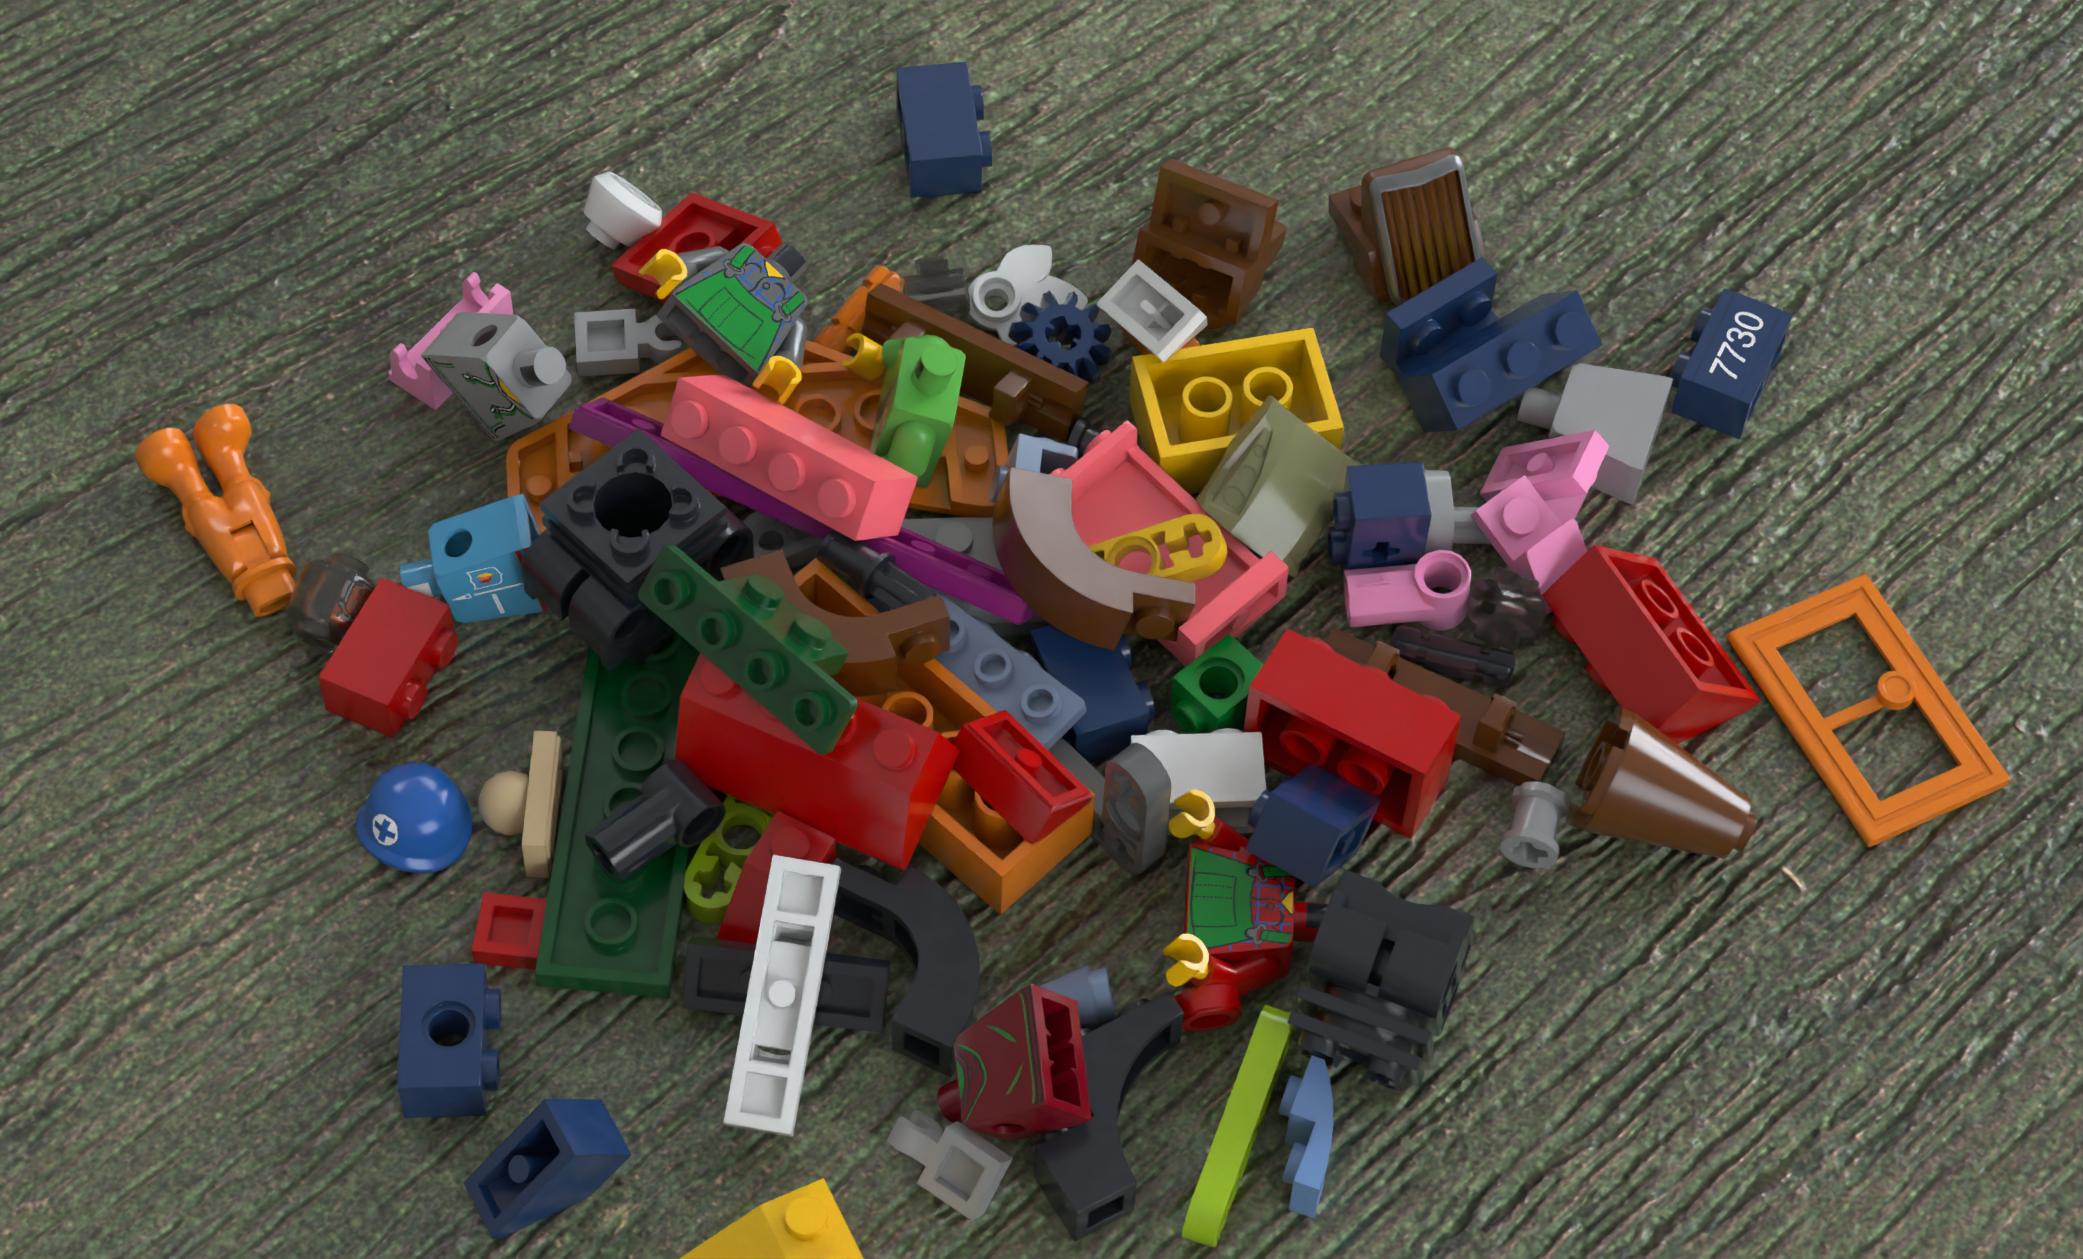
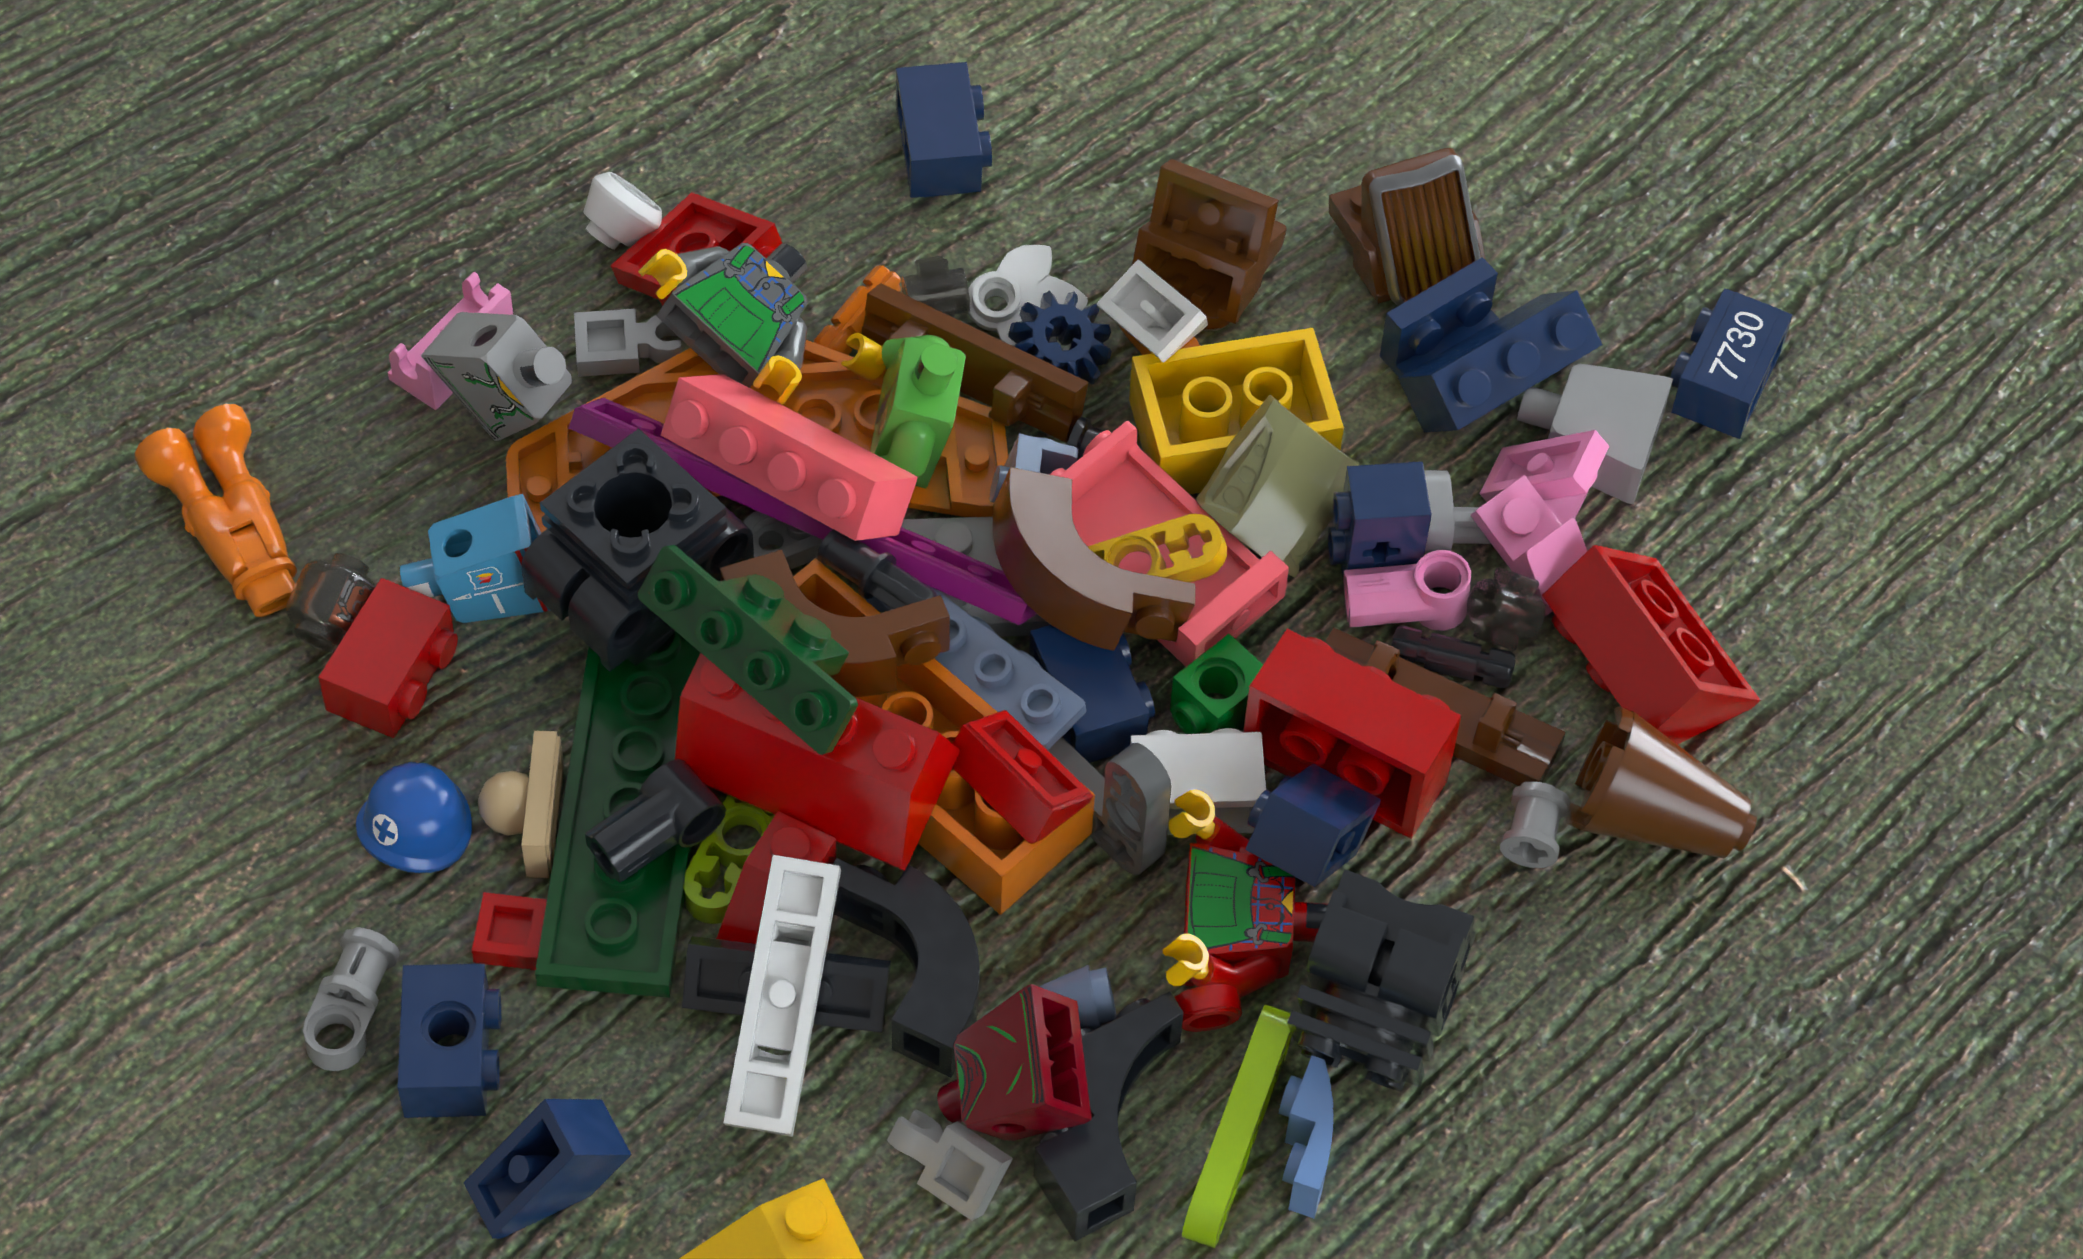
(349, 996): none -> light grey connector
(1909, 681): orange door -> none

